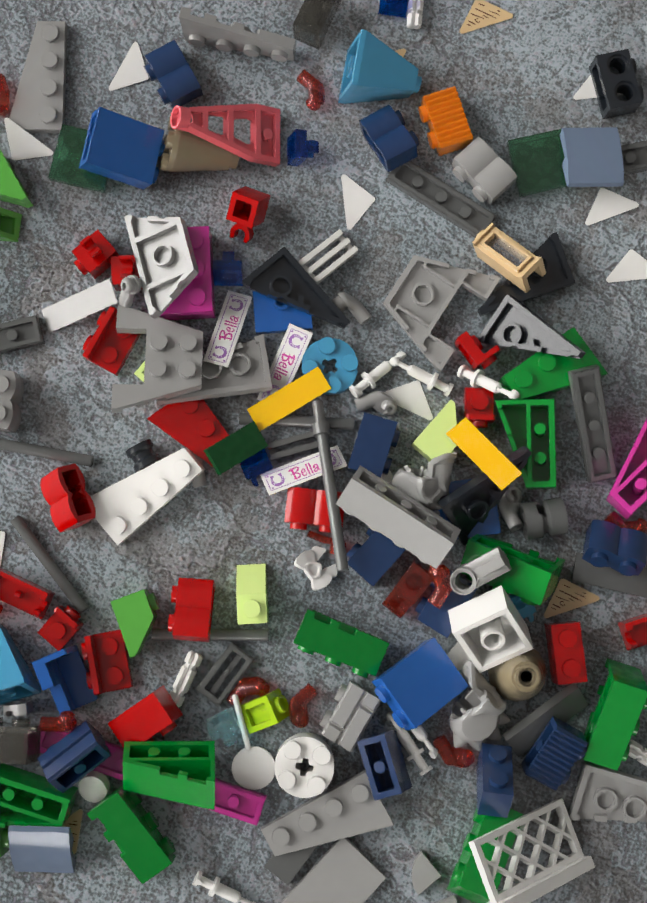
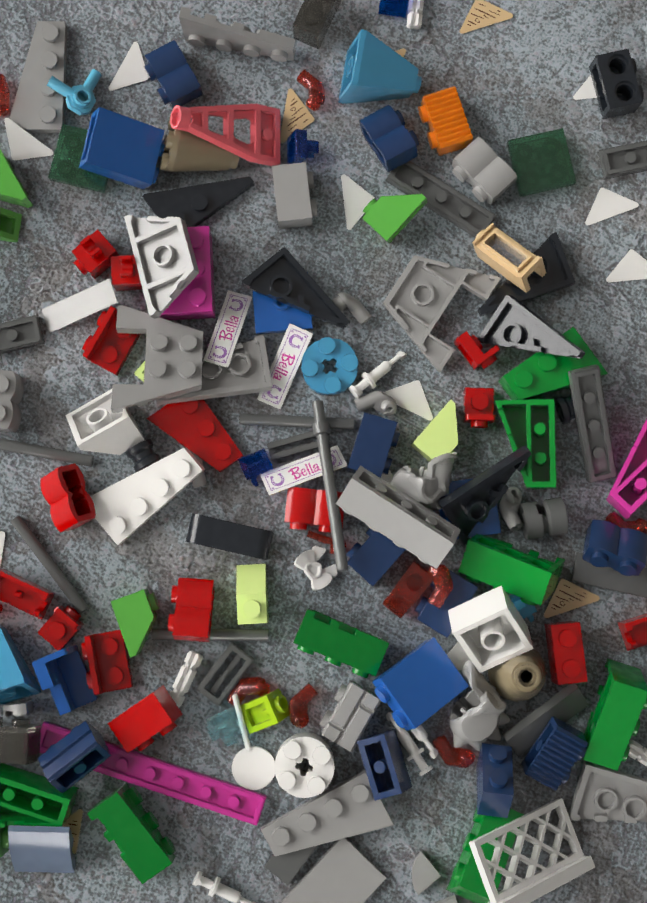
(64, 723): clear red arm -> none
(80, 97): none -> medium azure piece
(94, 787): white tile -> none
(101, 430): none -> white slope
(129, 287): light grey arm -> none
(171, 770): green wedge -> none
(197, 202): none -> black wing
(227, 271): clear blue tile -> none
(229, 536): none -> black beam
(235, 448): dark green tile -> none
(248, 210): red brick -> none
(289, 398): yellow sticker -> none
(293, 195): none -> light grey brick
(295, 116): none -> tan sticker
(343, 244): white tile -> none
(392, 213): none -> bright green slope
(424, 376): white piece -> none
(479, 379): white piece -> none
(481, 570): light grey piece -> none
(483, 453): yellow sticker -> none
(564, 408): none -> black wheel
(592, 157): sand blue slope -> none

